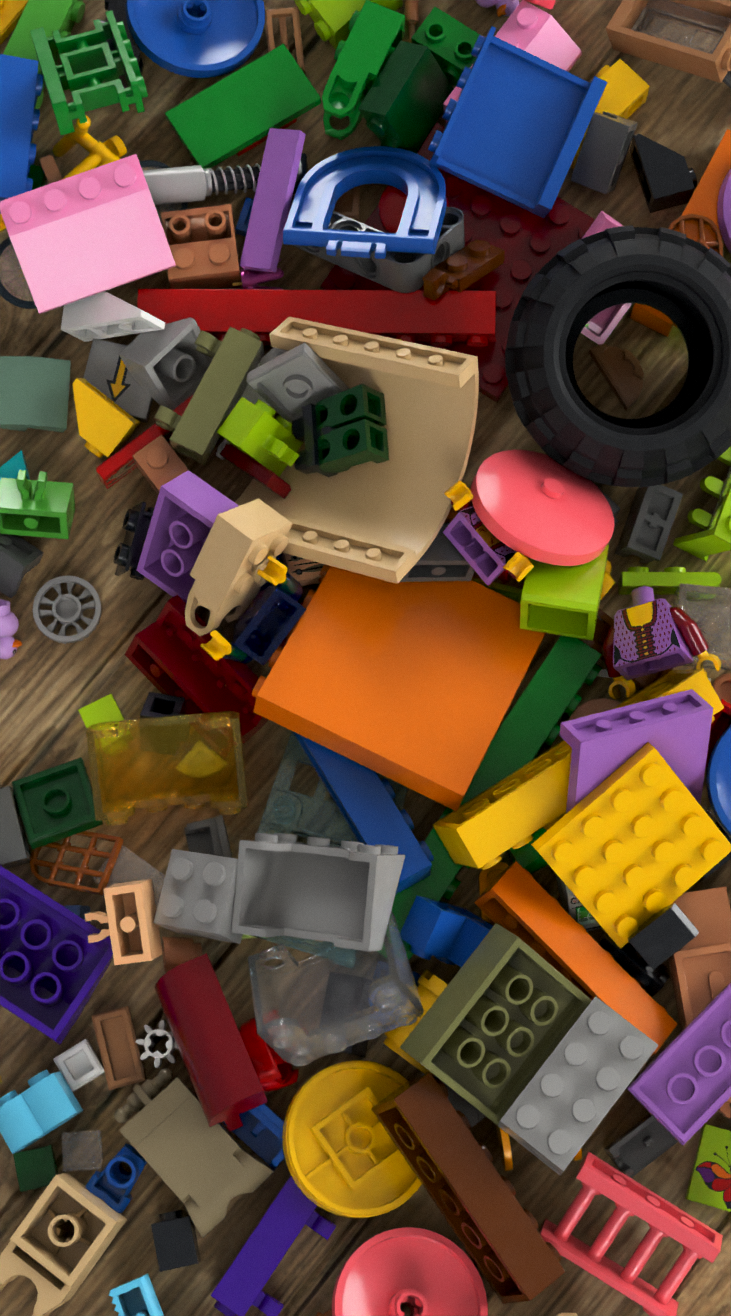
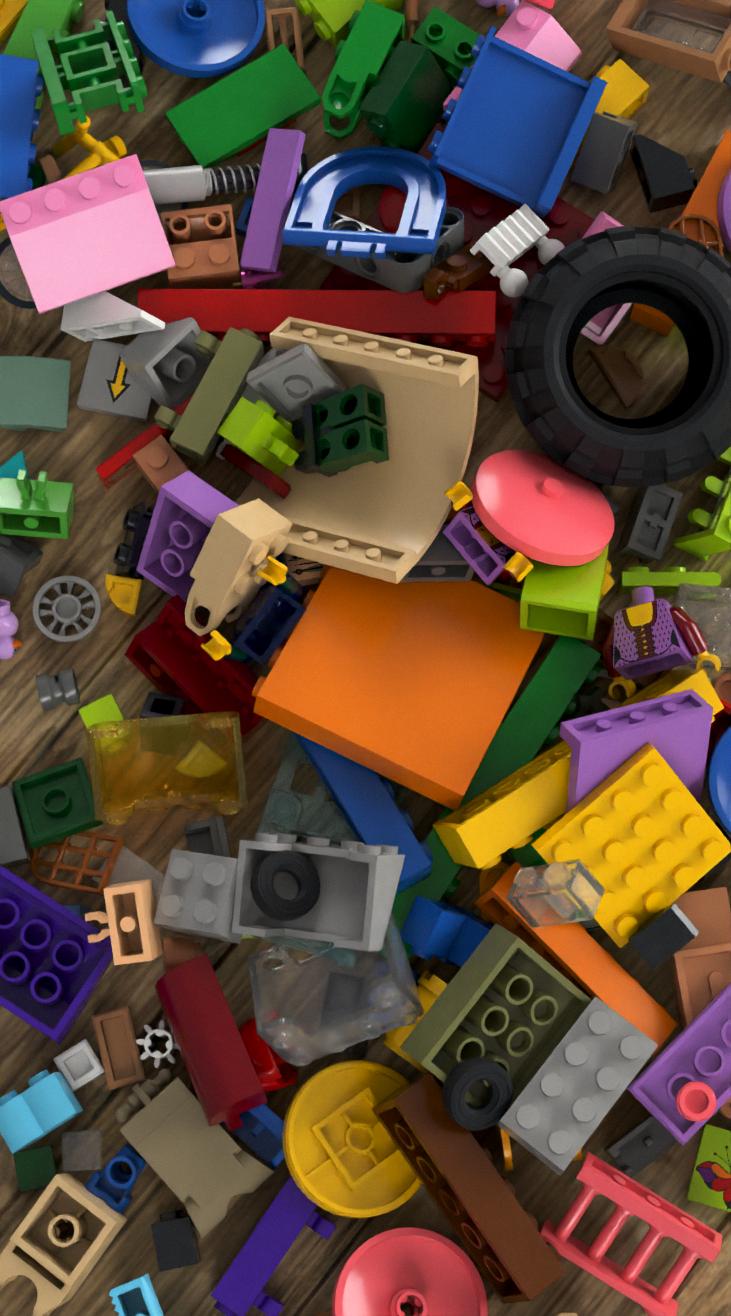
(57, 689): none -> dark grey wheel
(101, 420): yellow slope -> none
(124, 593): none -> yellow tile
(266, 897): none -> black tyre
(460, 1080): none -> black tyre
(510, 241): none -> white gear
(555, 893): none -> clear brick
(588, 703): none -> pearl dark grey piece
(649, 979): black hinge -> none
(695, 1101): none -> coral tile

